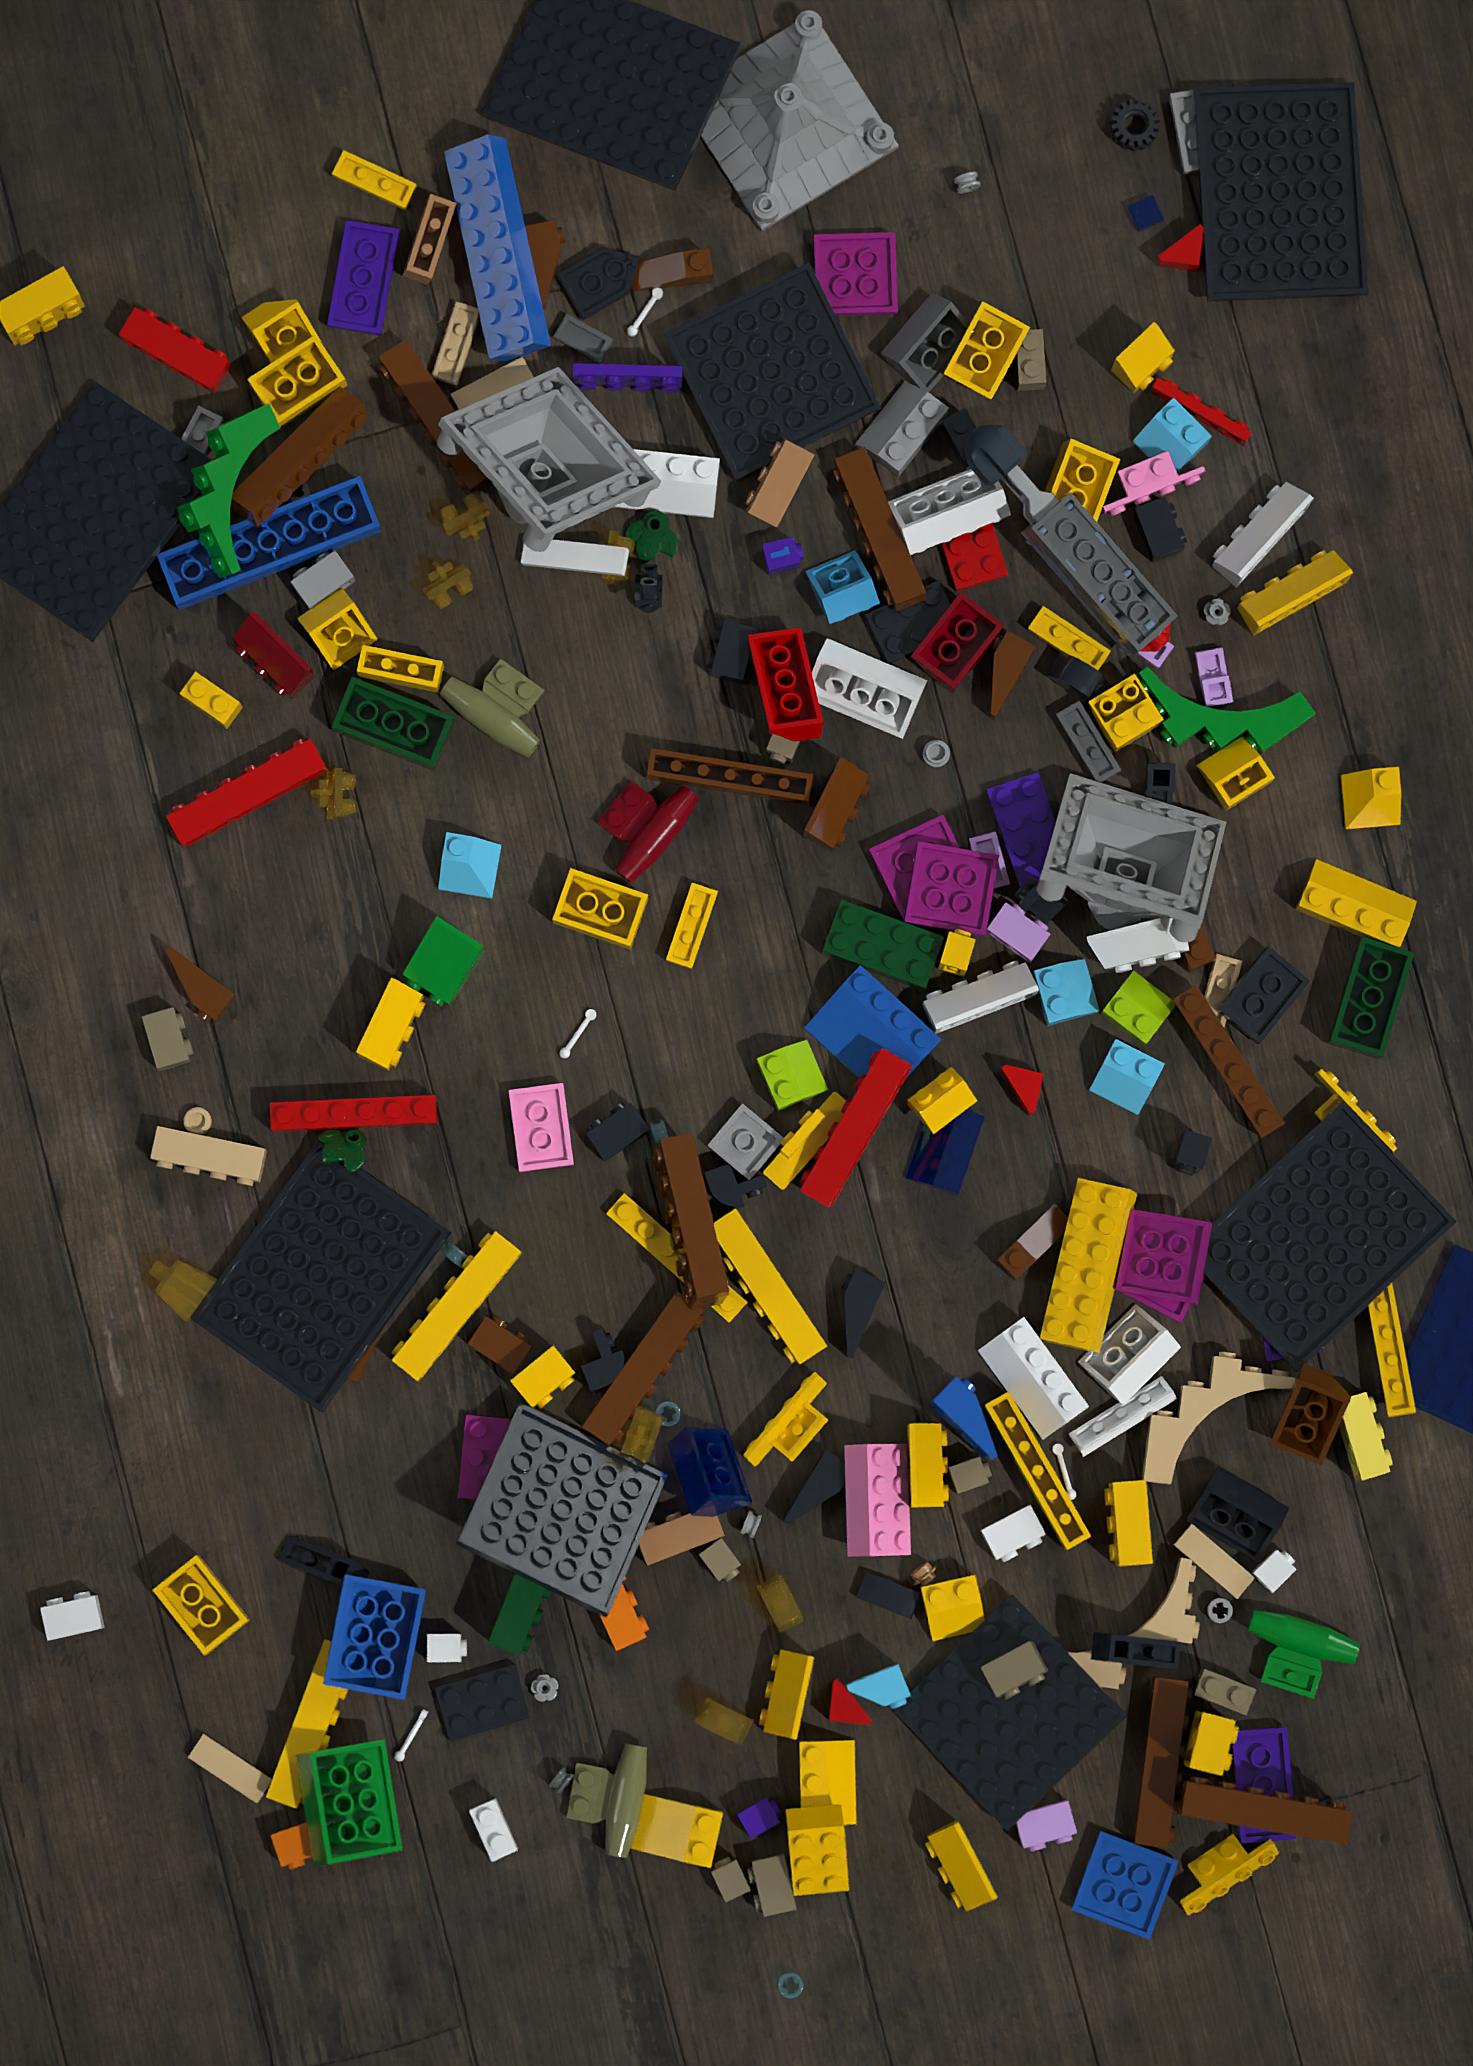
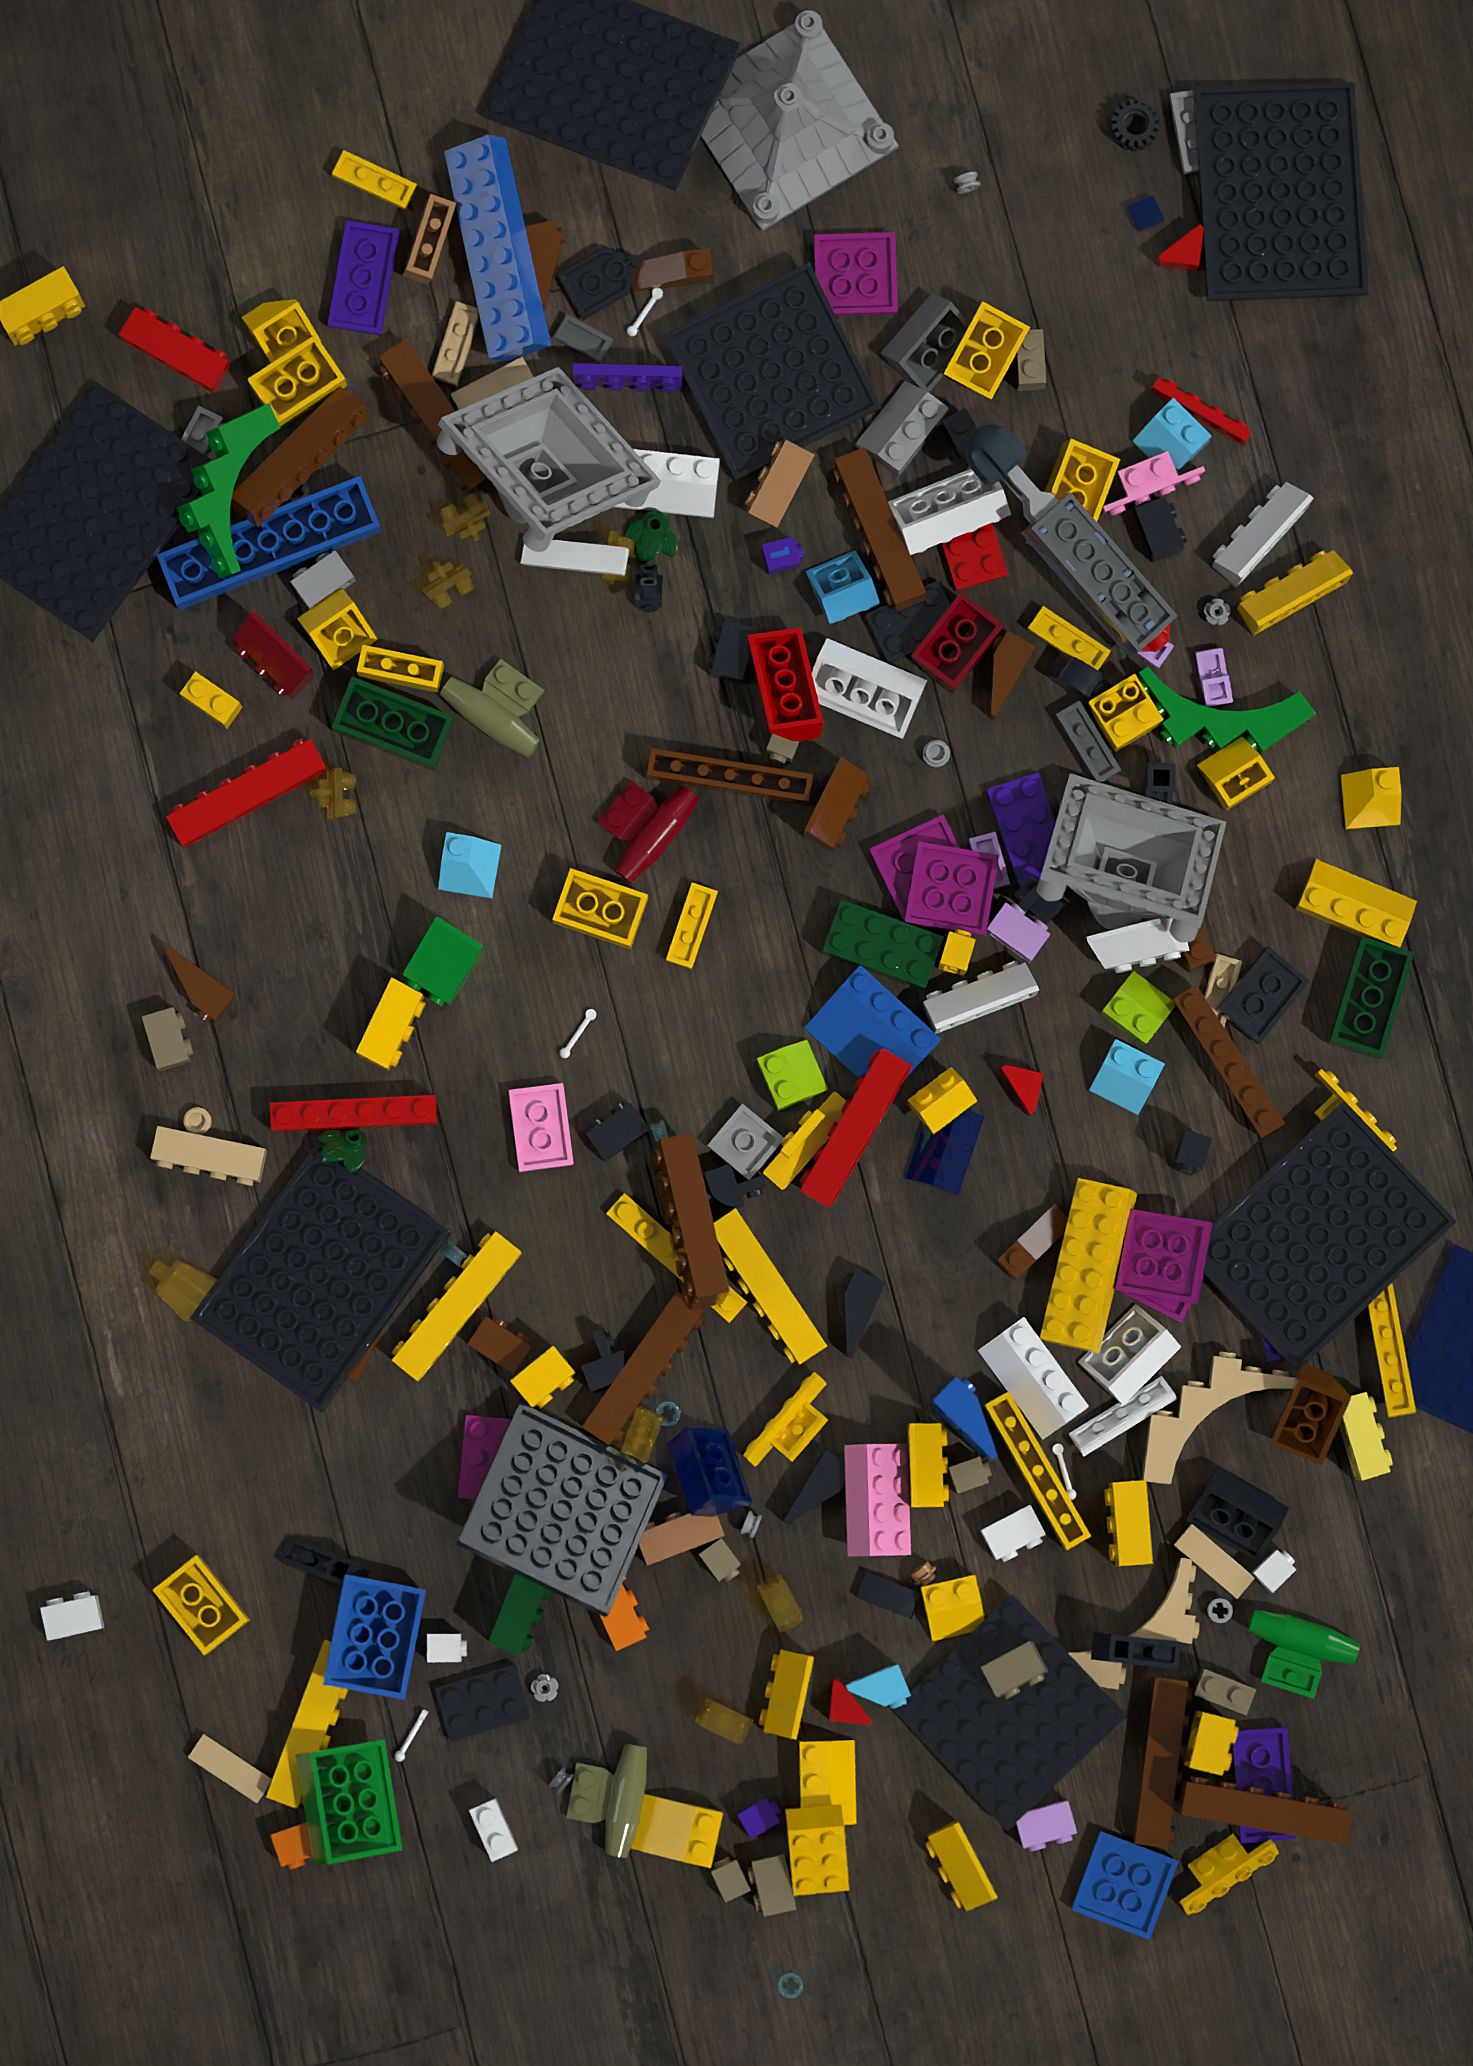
(1065, 991): medium azure slope -> none
(1143, 359): yellow slope -> none

